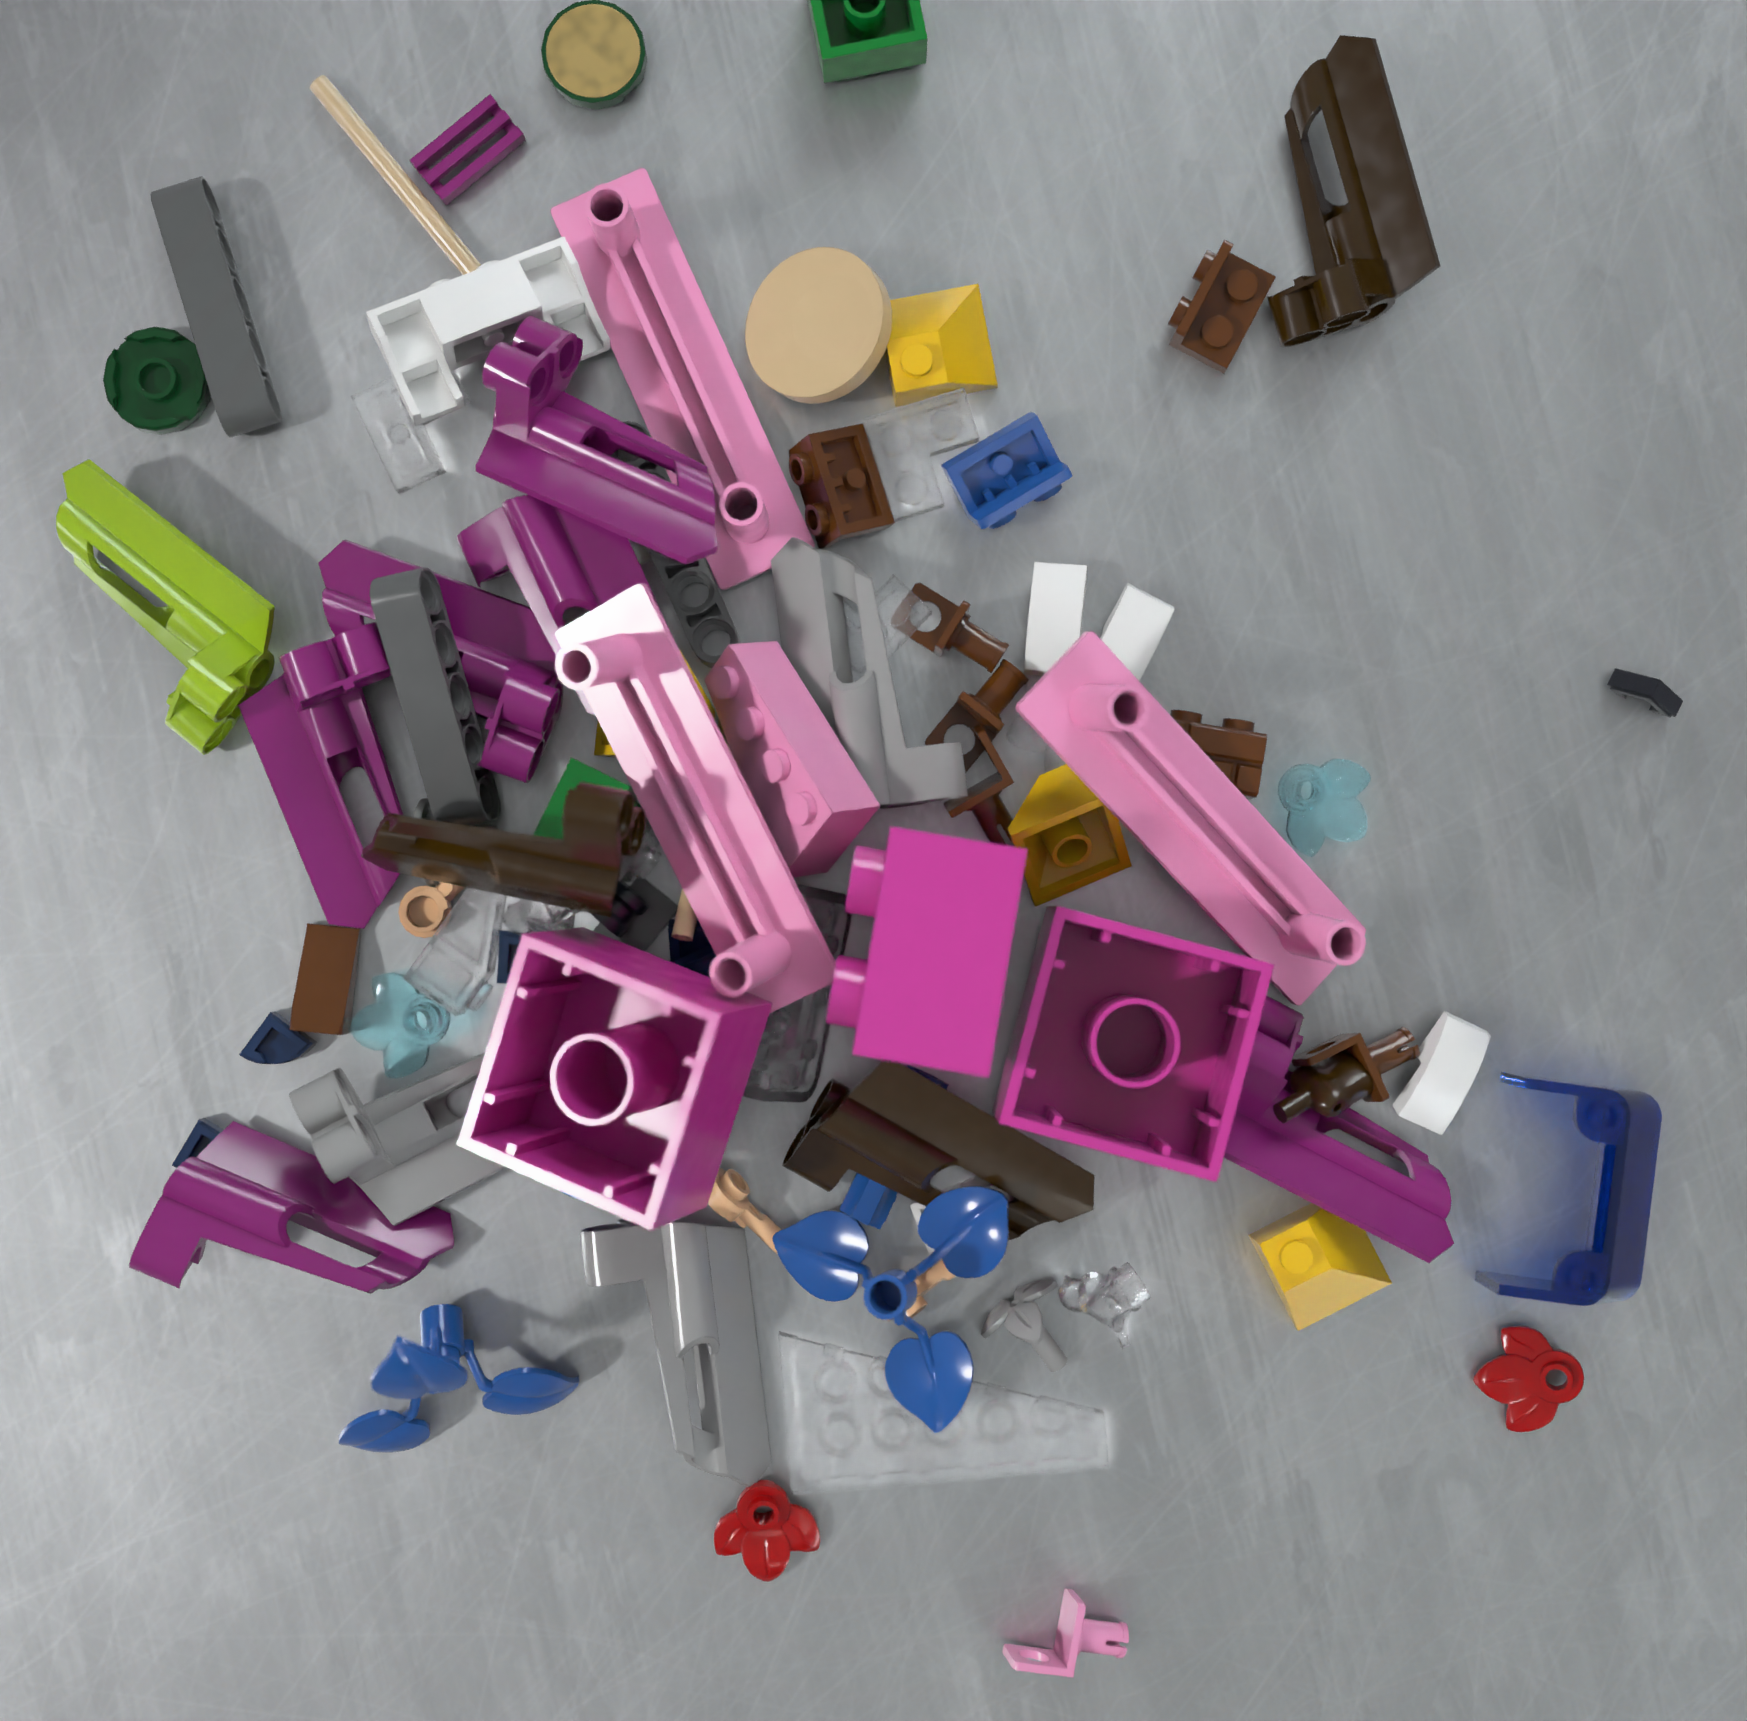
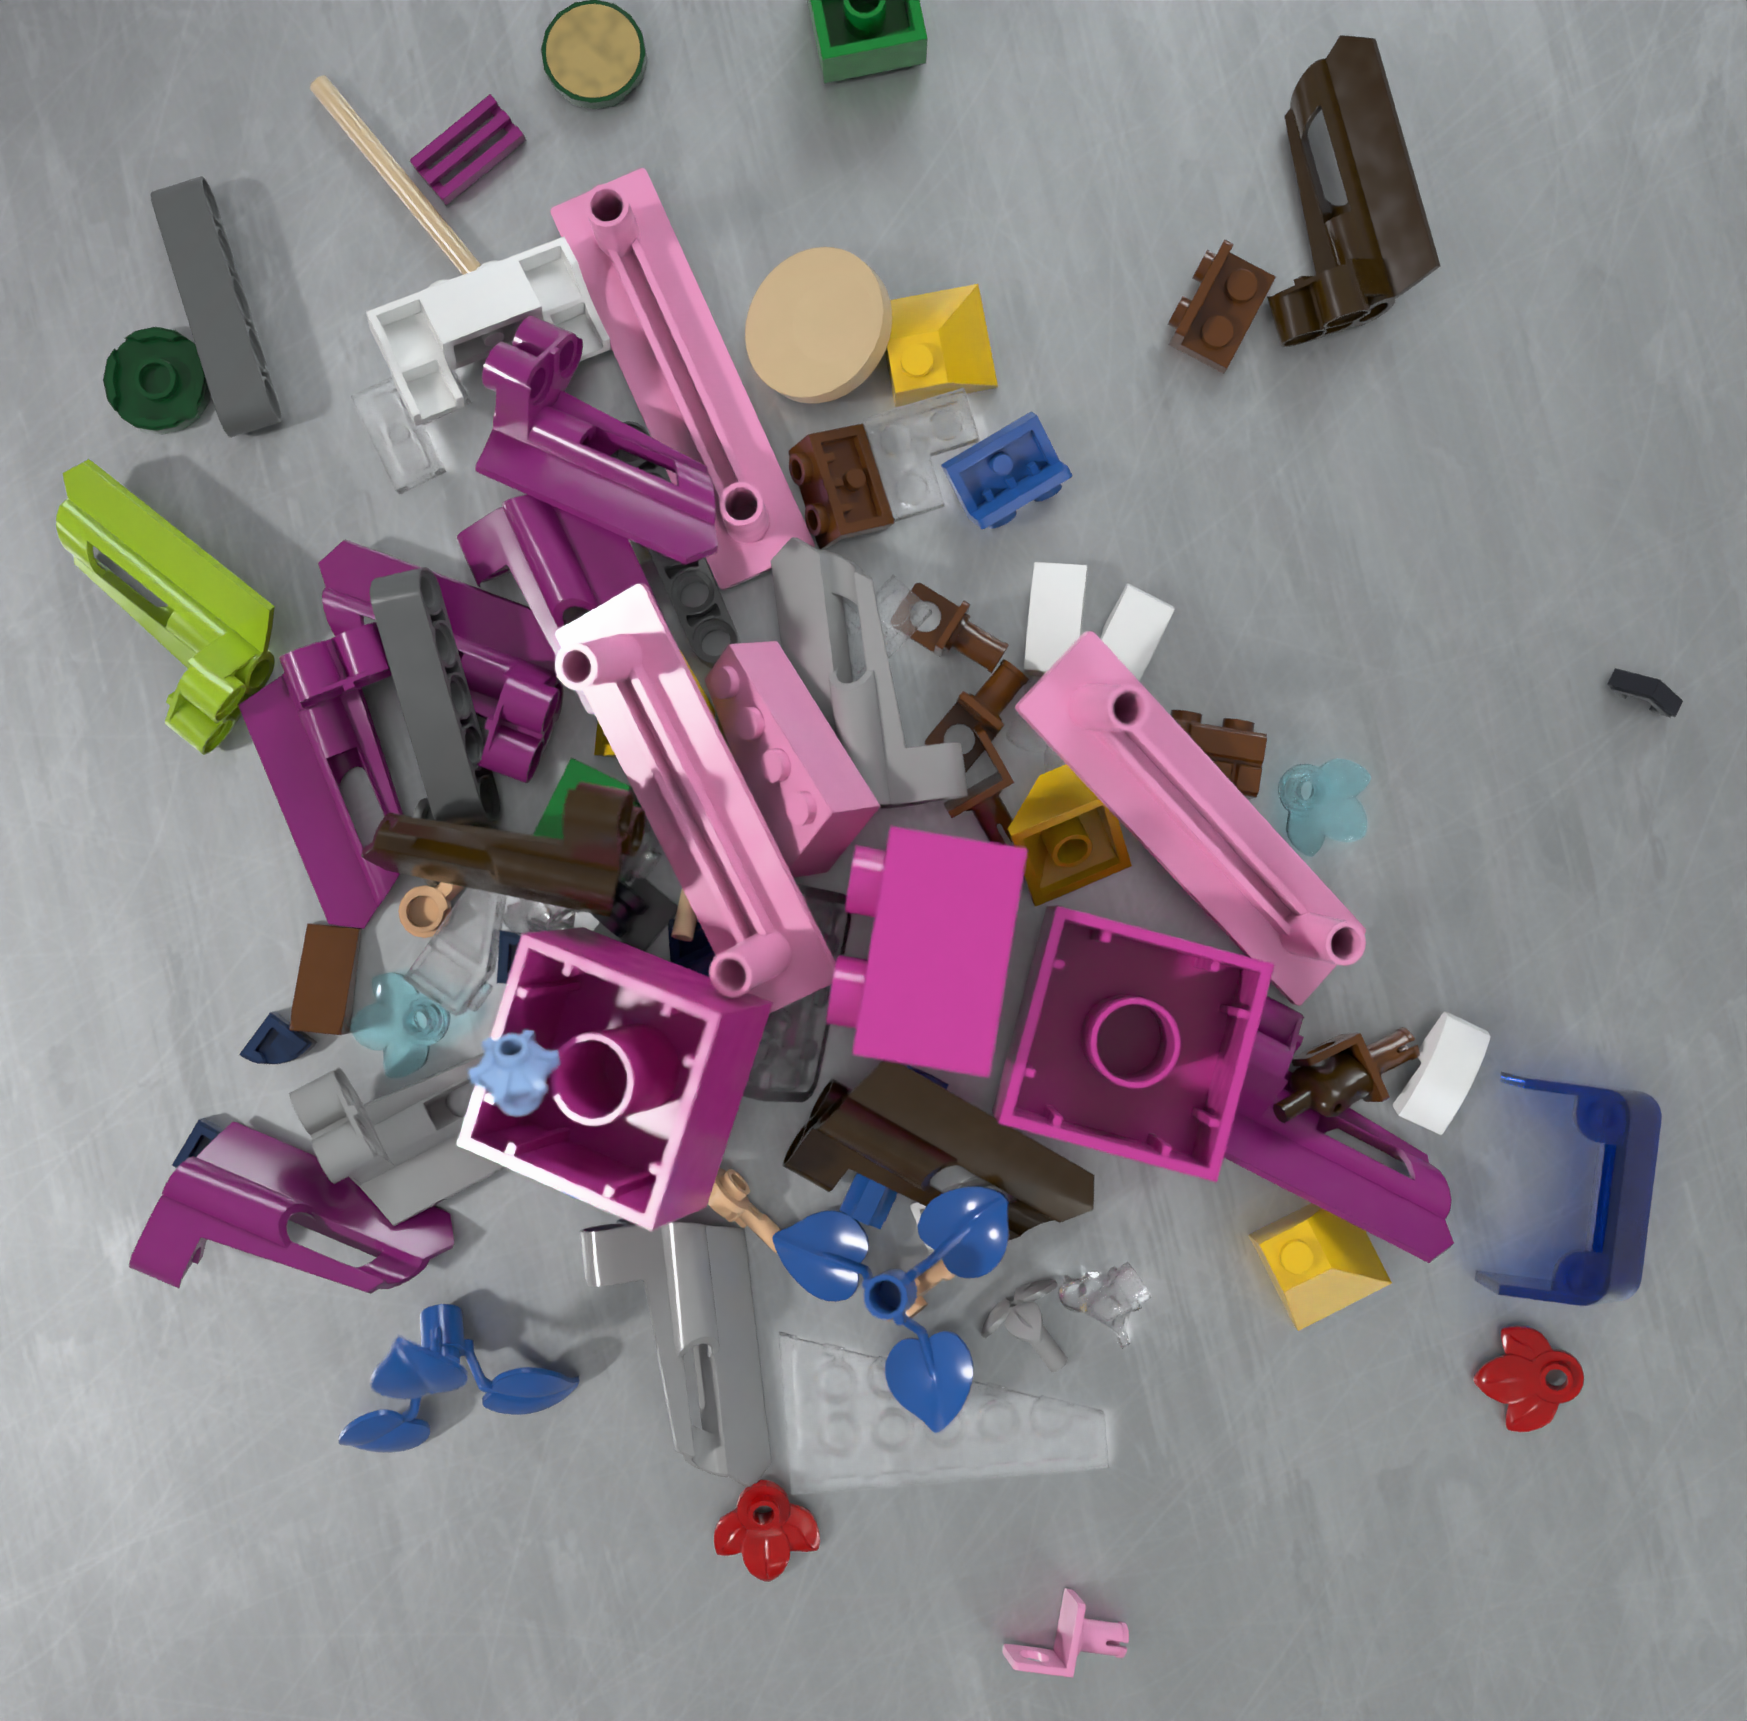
(515, 1072): none -> light blue rock

